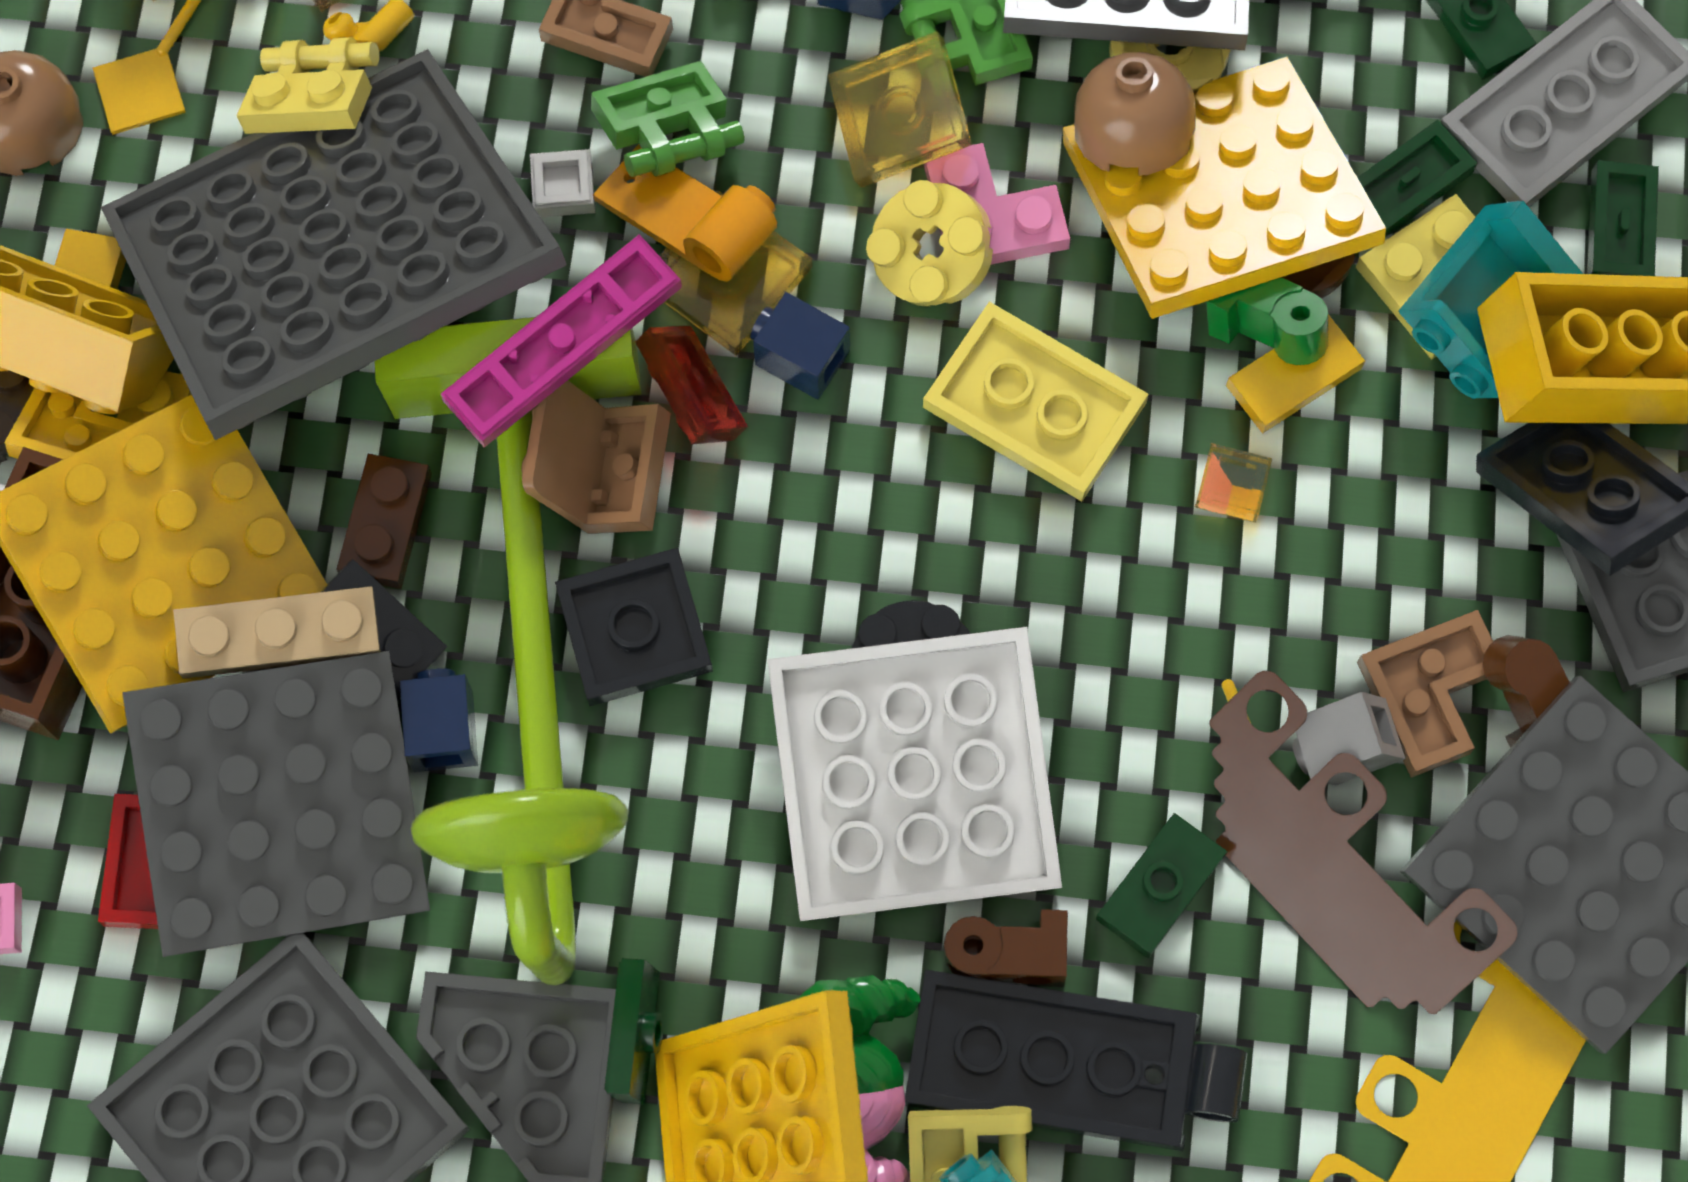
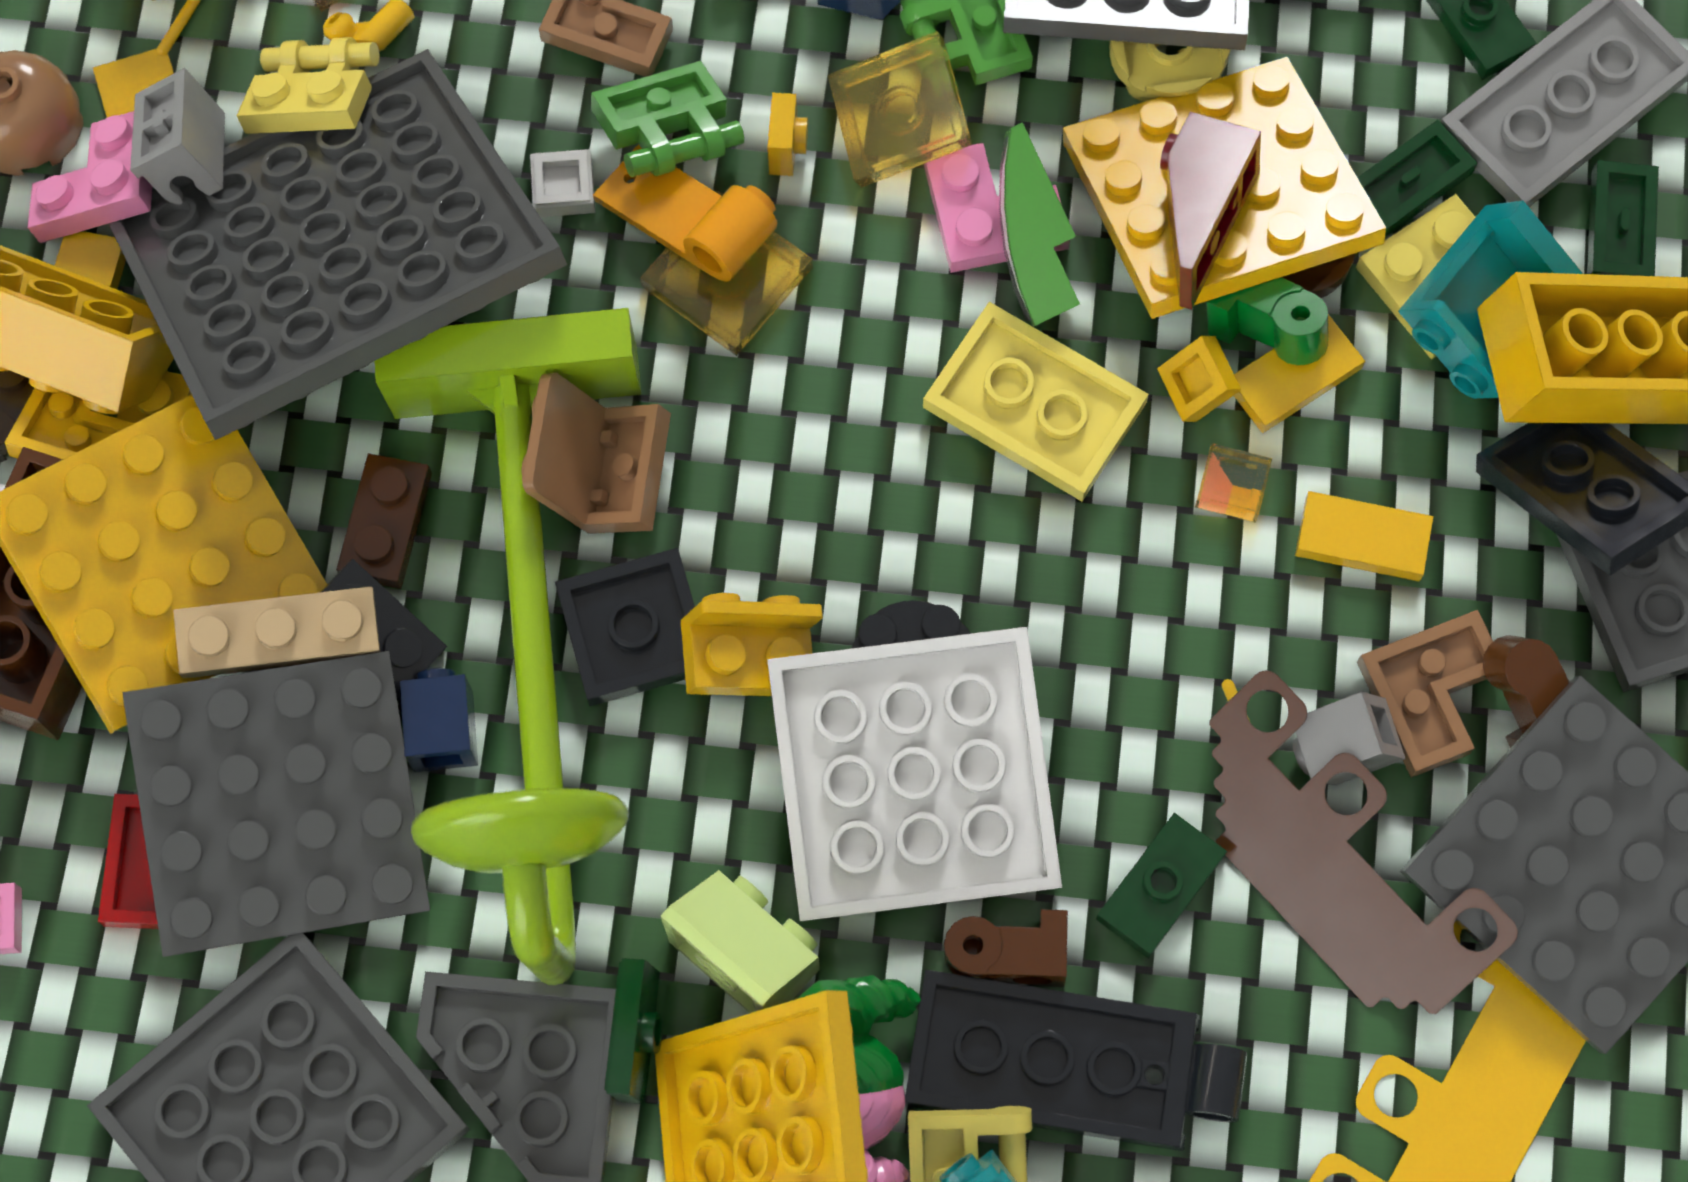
(95, 194): none -> bright pink plate
(178, 134): none -> light grey hinge
(561, 340): dark pink plate -> none
(691, 384): clear red plate -> none
(732, 639): none -> yellow bracket
(741, 944): none -> yellowish green slope
(786, 134): none -> yellow plate
(800, 344): dark blue brick -> none
(897, 238): light yellow plate -> none
(1031, 228): none -> bright green slope
(1135, 113): medium nougat cylinder -> none
(1199, 378): none -> yellow plate
(1208, 181): none -> slope
(1364, 536): none -> yellow tile

